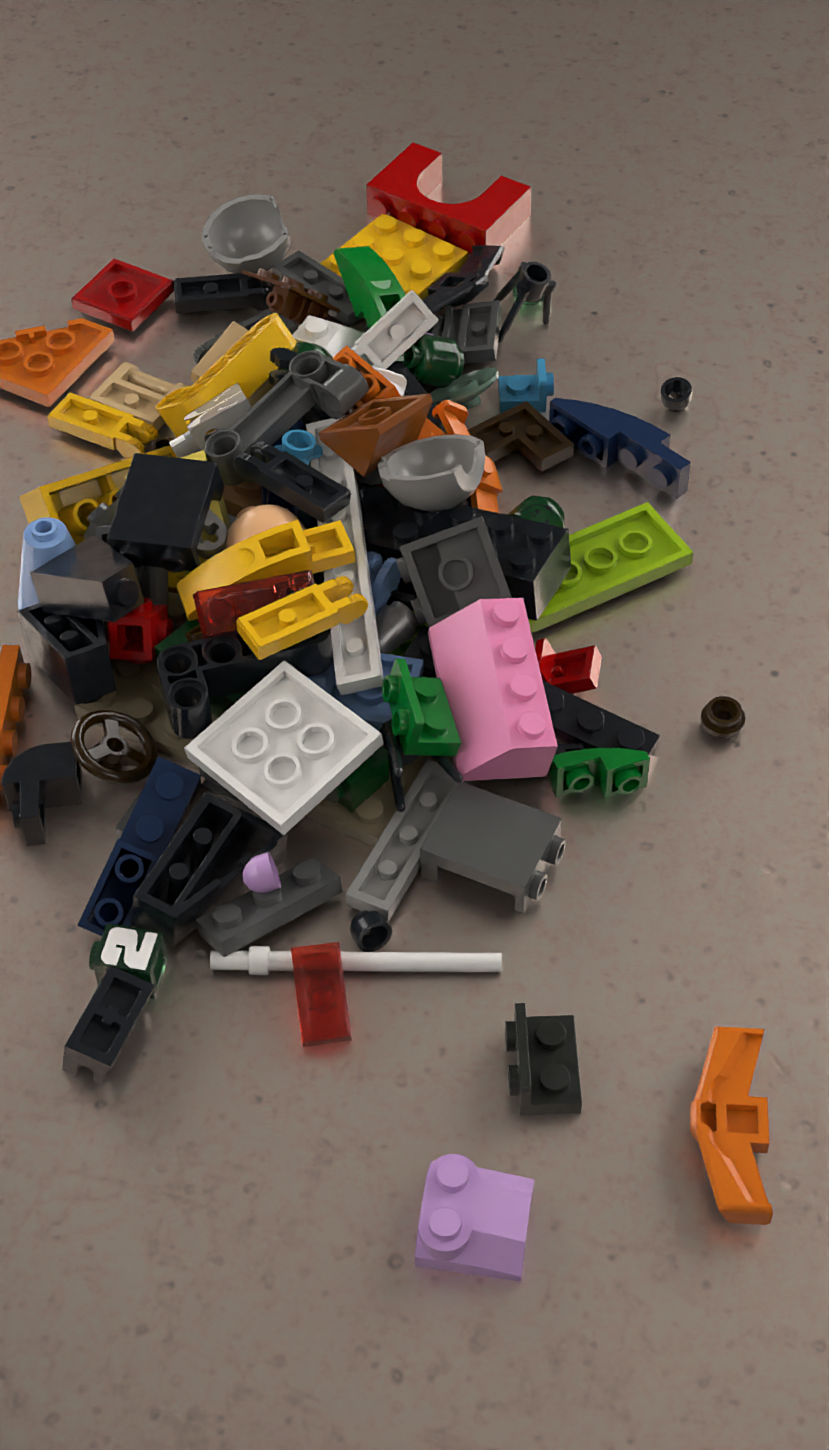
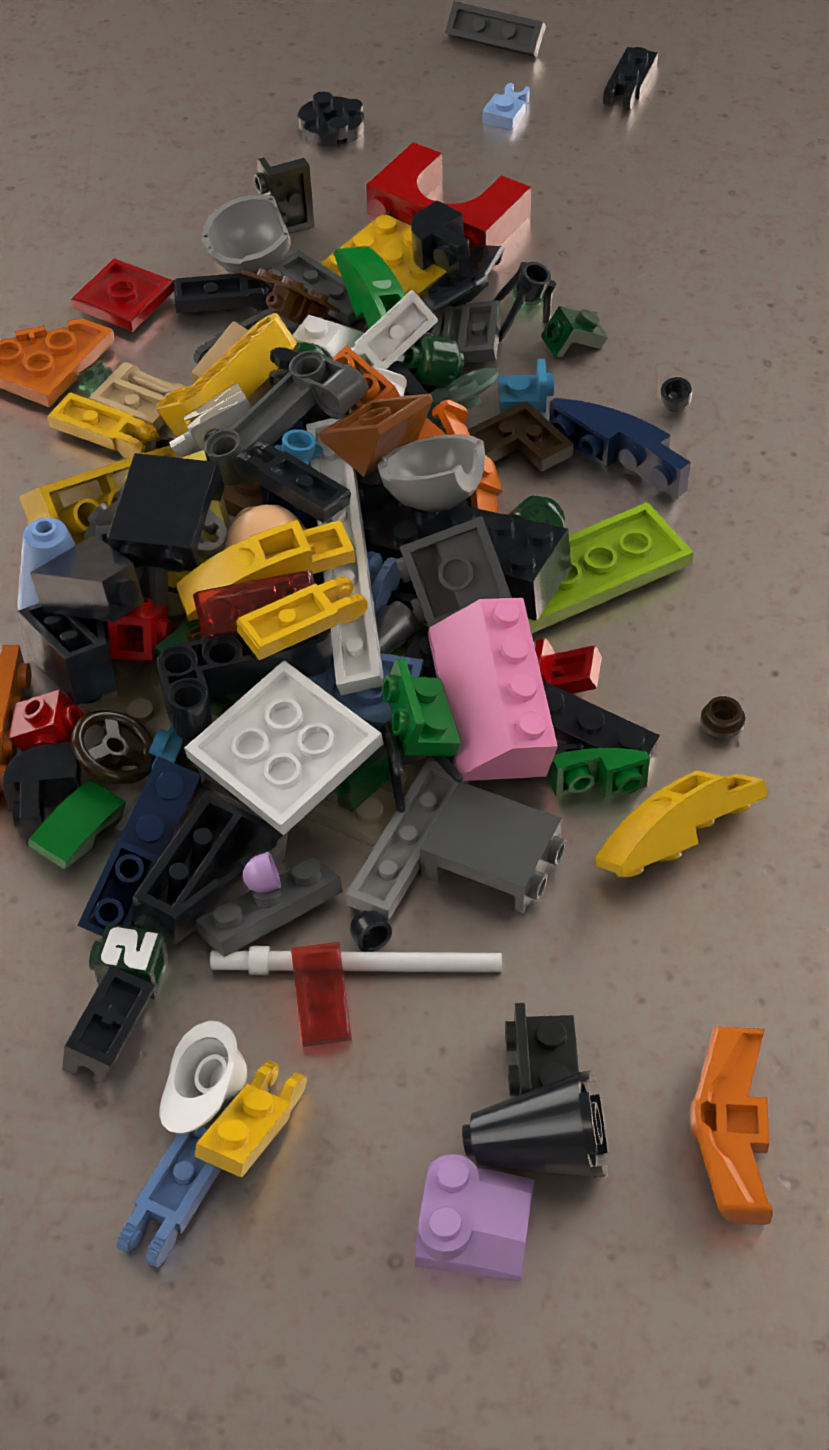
(43, 720): none -> red brick
(75, 823): none -> green slope
(93, 376): none -> clear green plate
(166, 745): none -> dark azure plate
(169, 1198): none -> medium blue hinge
(202, 1077): none -> white piece
(250, 1121): none -> yellow hinge
(291, 189): none -> pearl dark grey bracket
(331, 119): none -> black plate
(440, 239): none -> black brick
(495, 29): none -> dark grey plate
(506, 109): none -> light blue plate
(542, 1130): none -> black cone
(572, 326): none -> dark green bracket
(630, 76): none -> black hinge
(670, 818): none -> yellow slope

